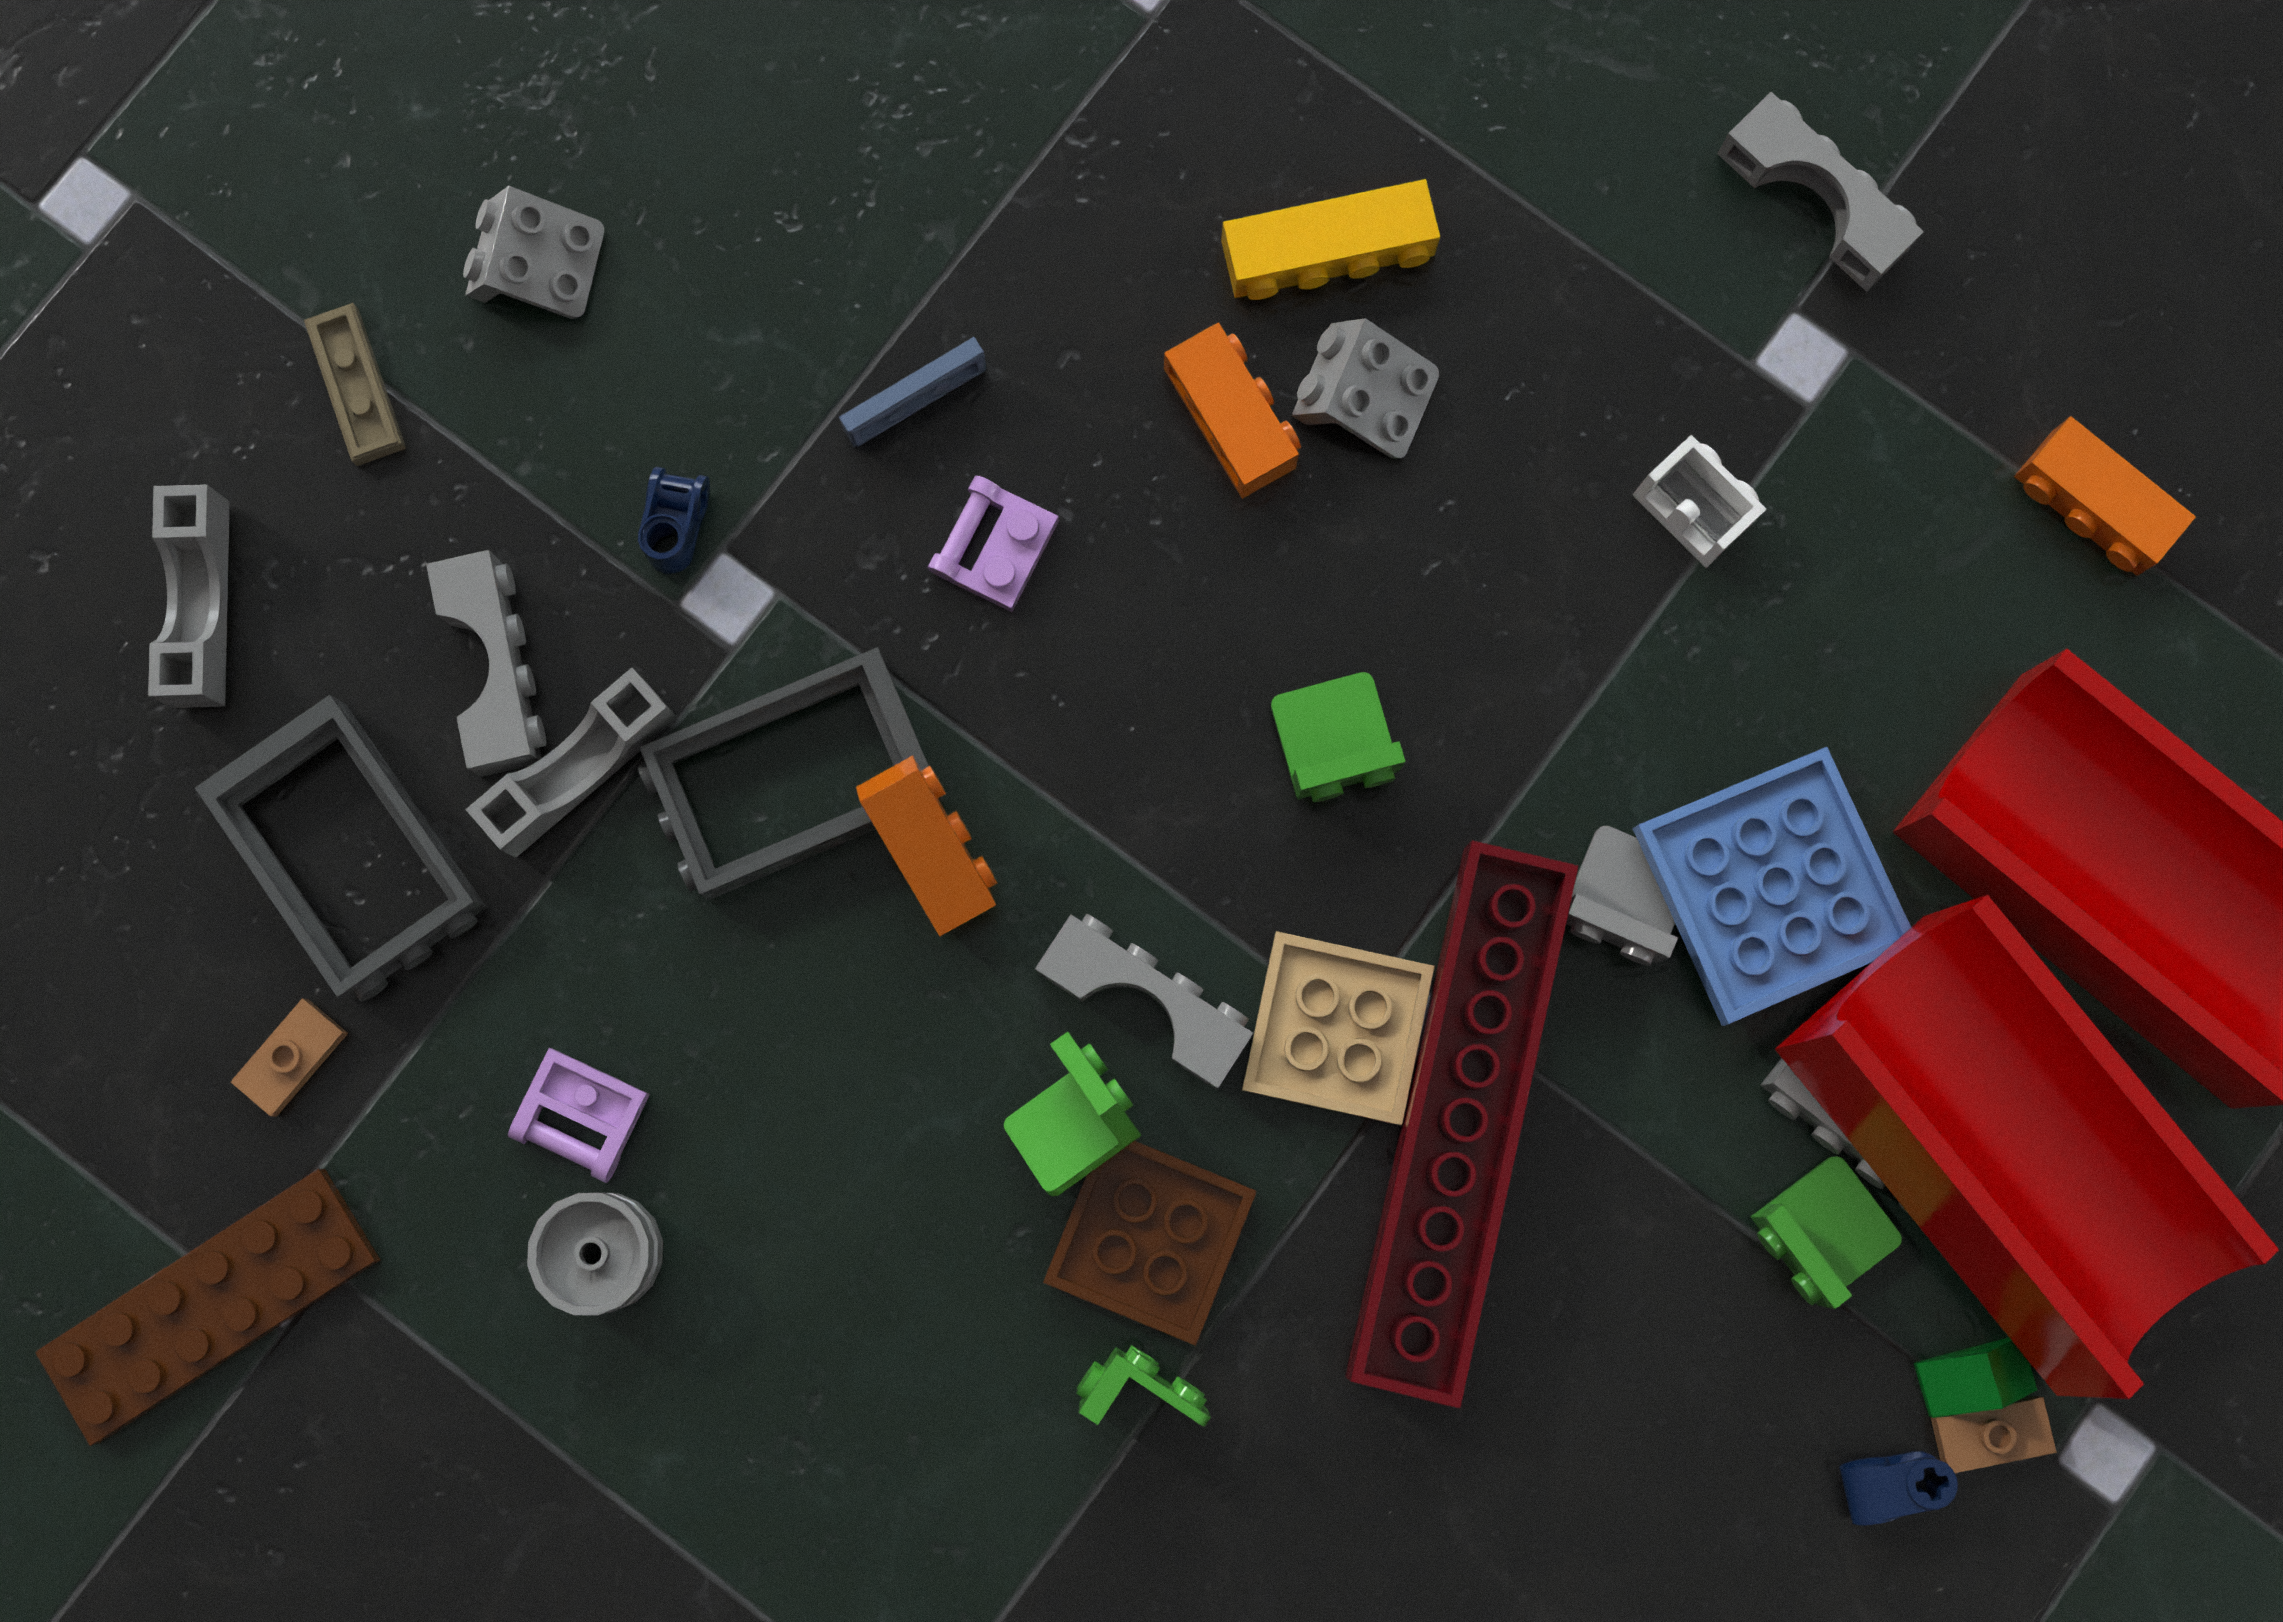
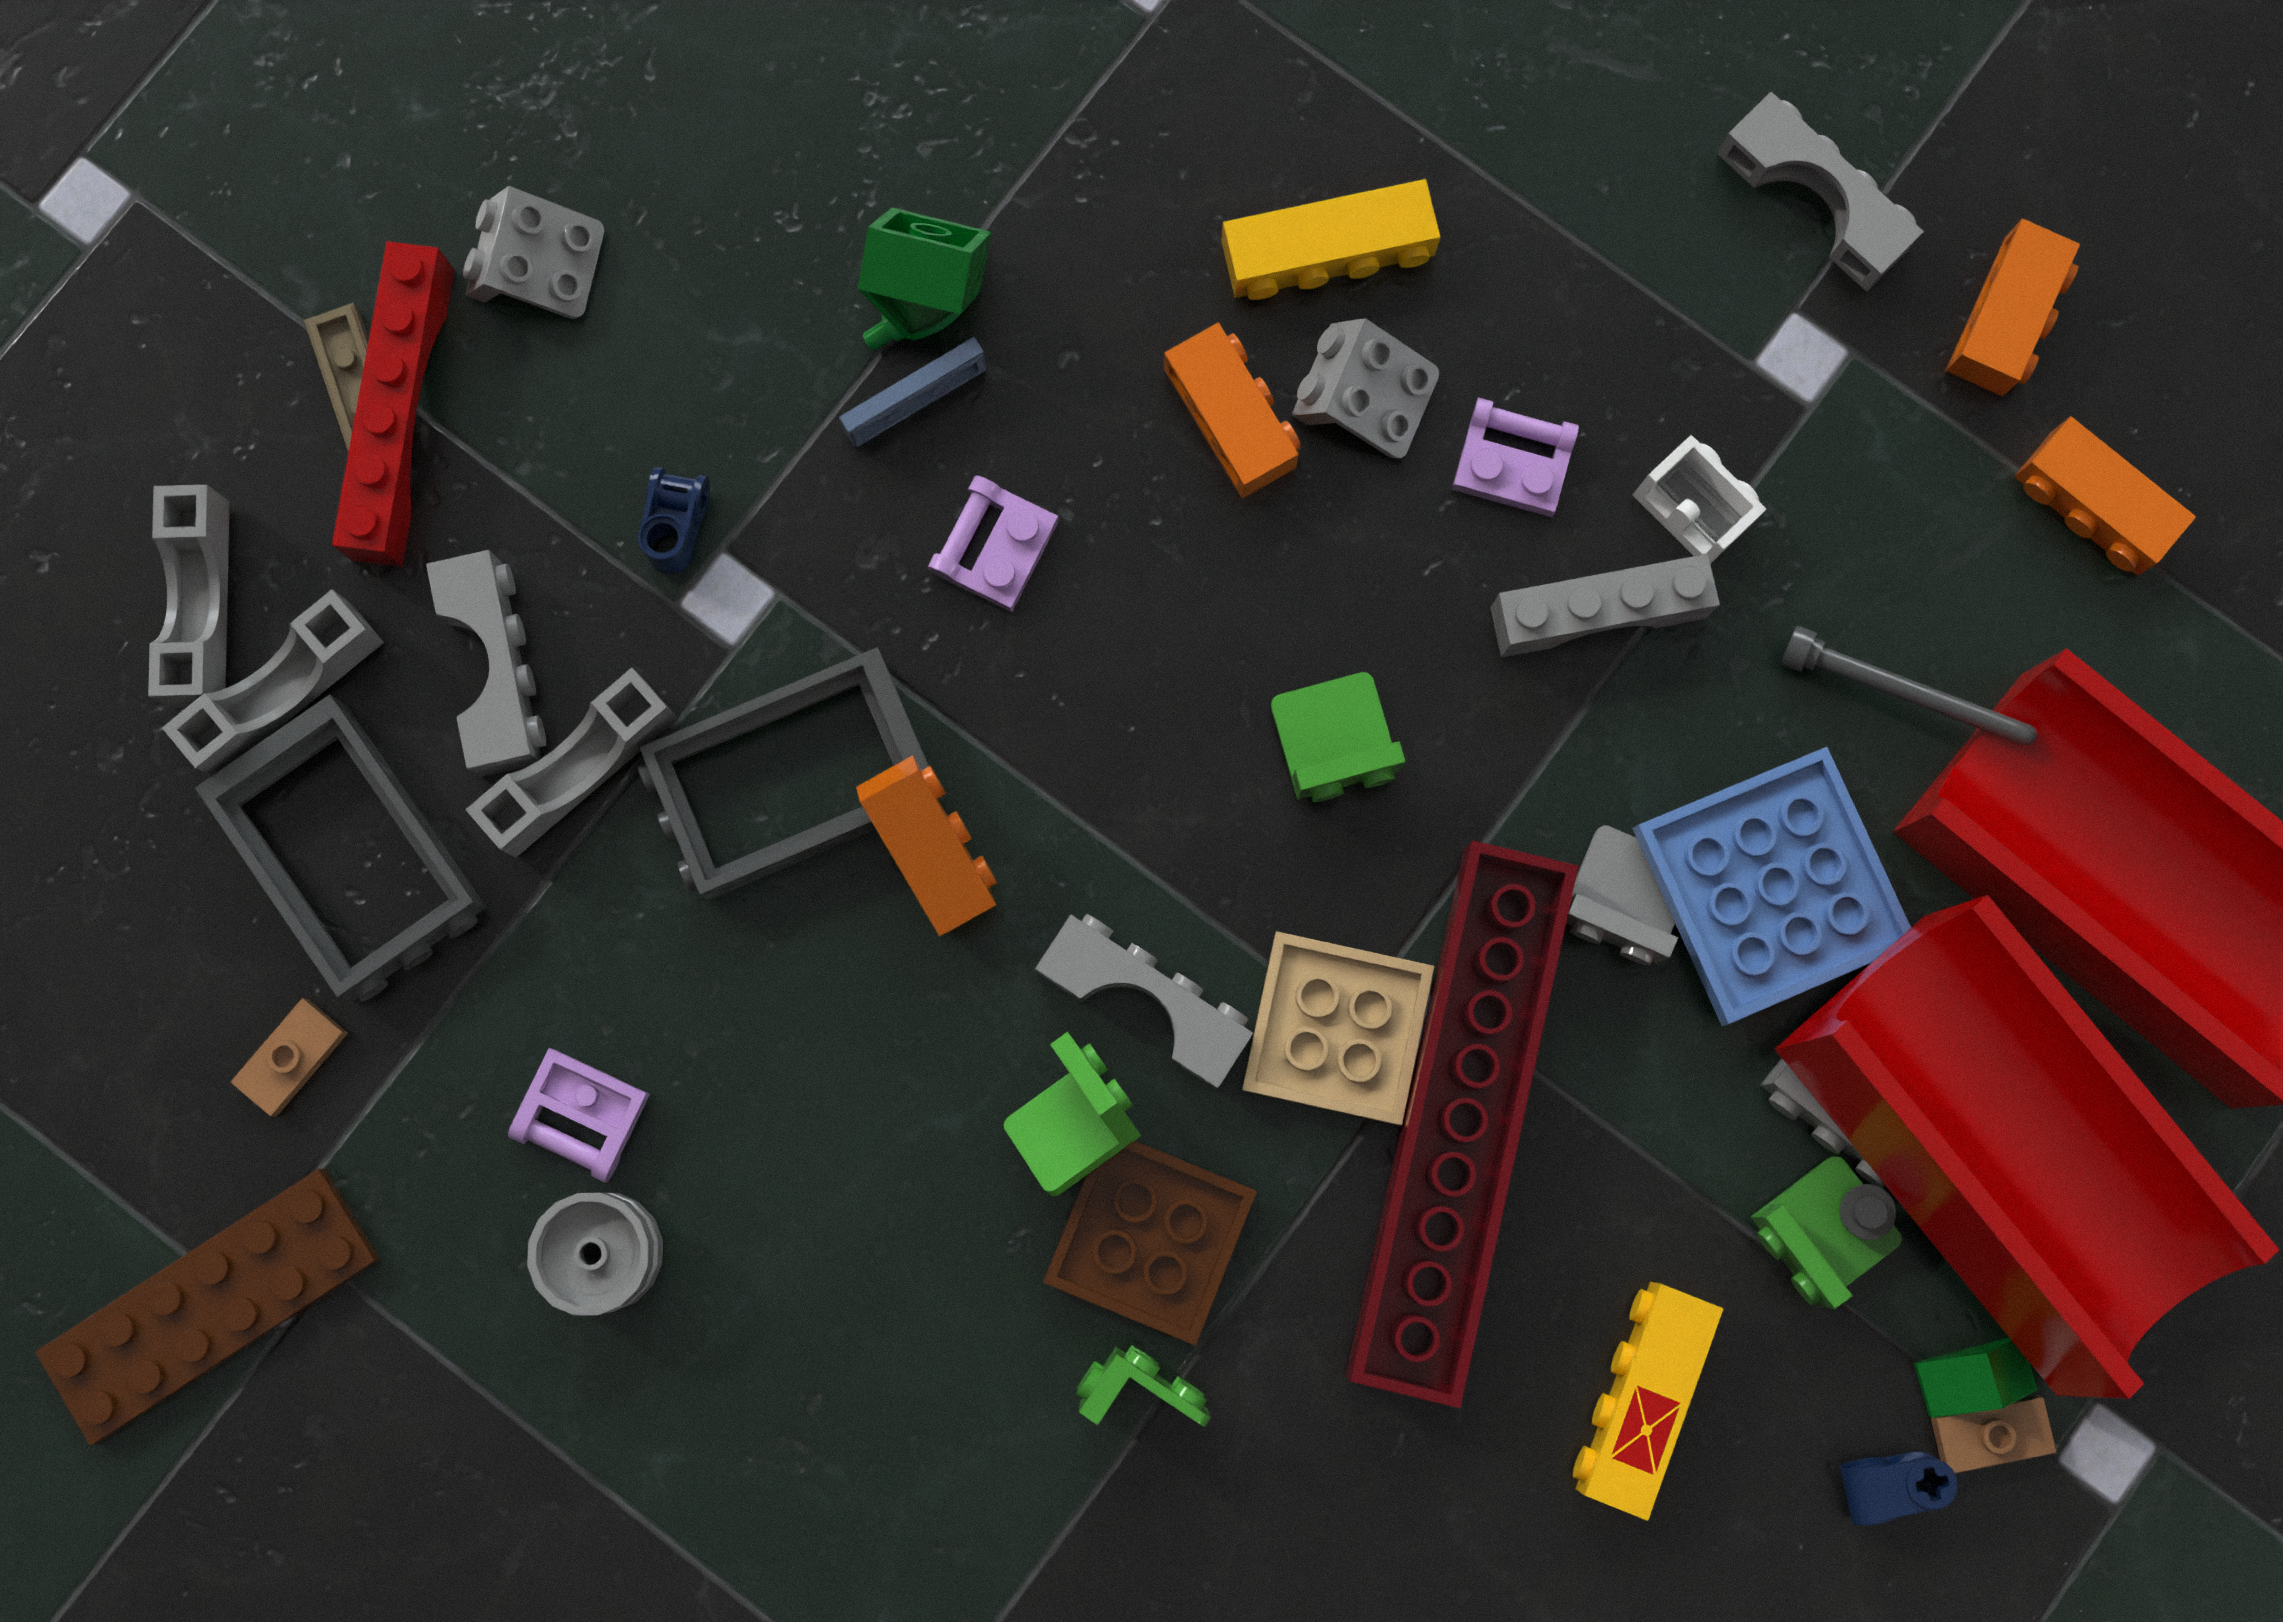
(316, 654): none -> light grey arch
(376, 482): none -> red arch
(919, 273): none -> green piece
(1510, 473): none -> lavender plate
(1577, 607): none -> light grey arch
(1647, 1399): none -> yellow brick
(1809, 652): none -> dark grey piece
(1867, 1211): none -> dark grey plate
(2015, 308): none -> orange brick

